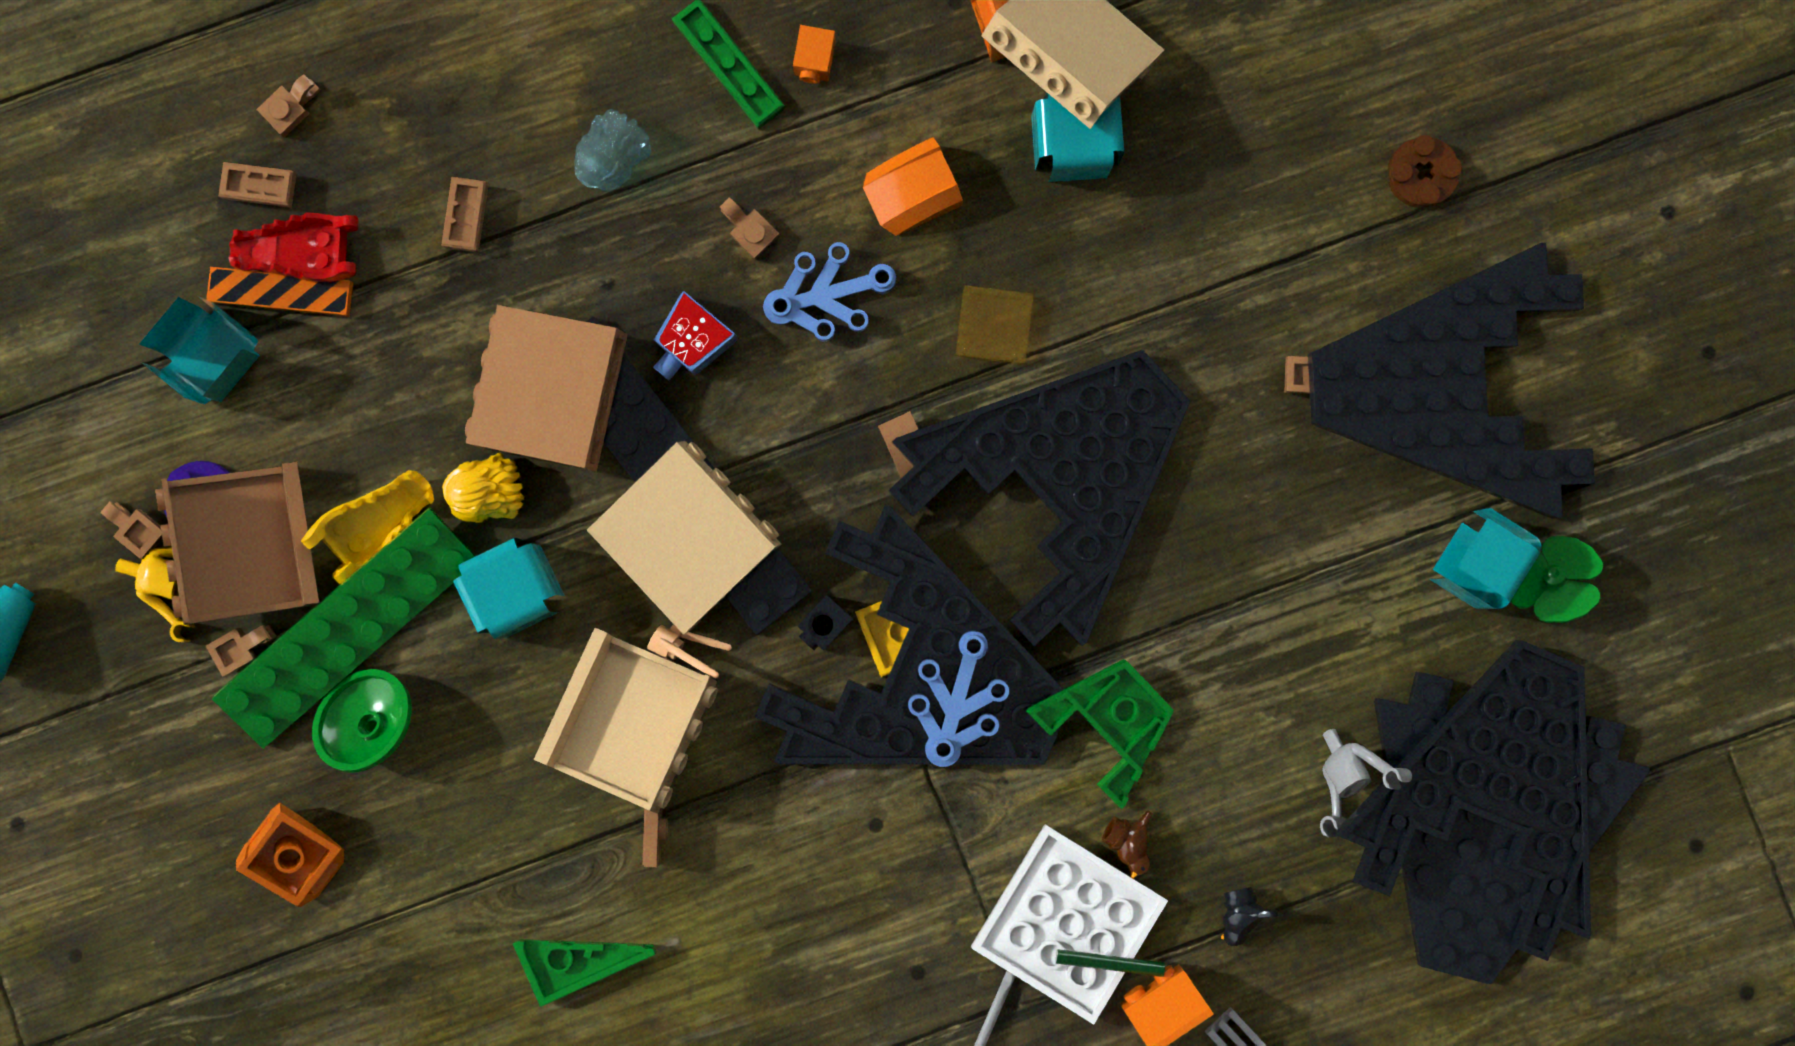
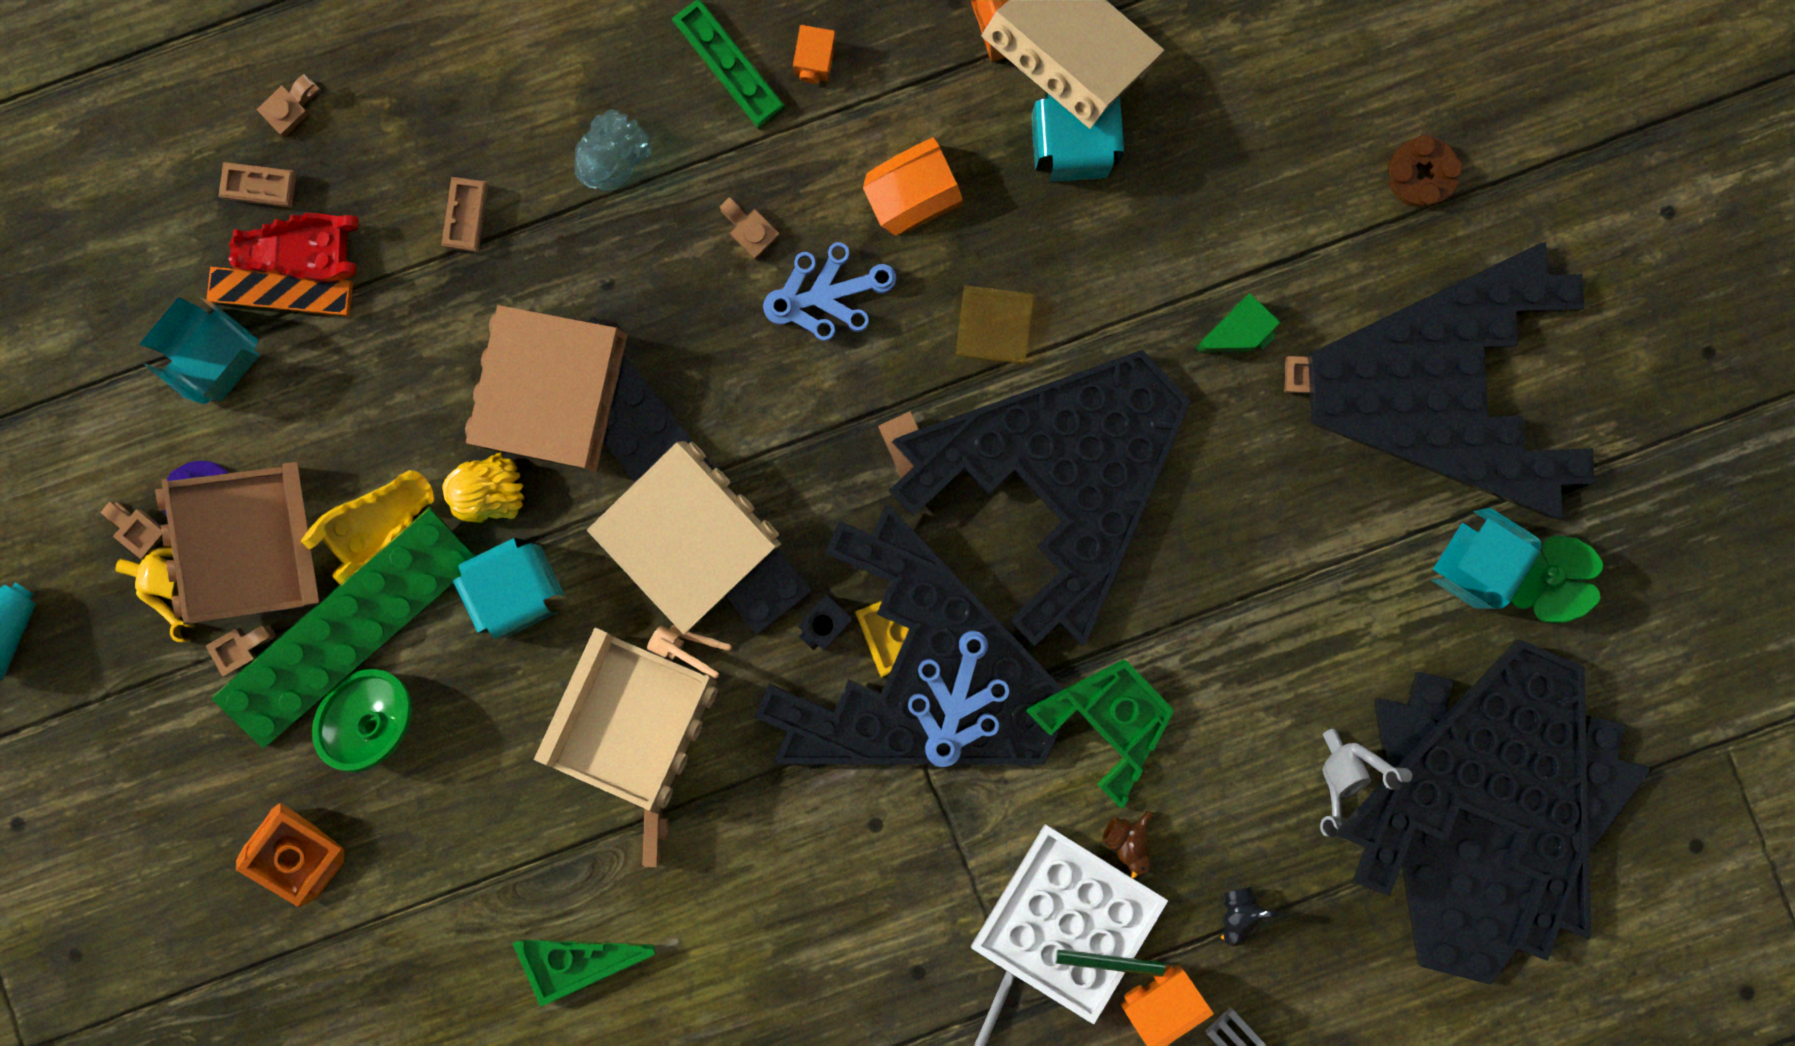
(691, 338): red torso -> none
(1242, 329): none -> green slope

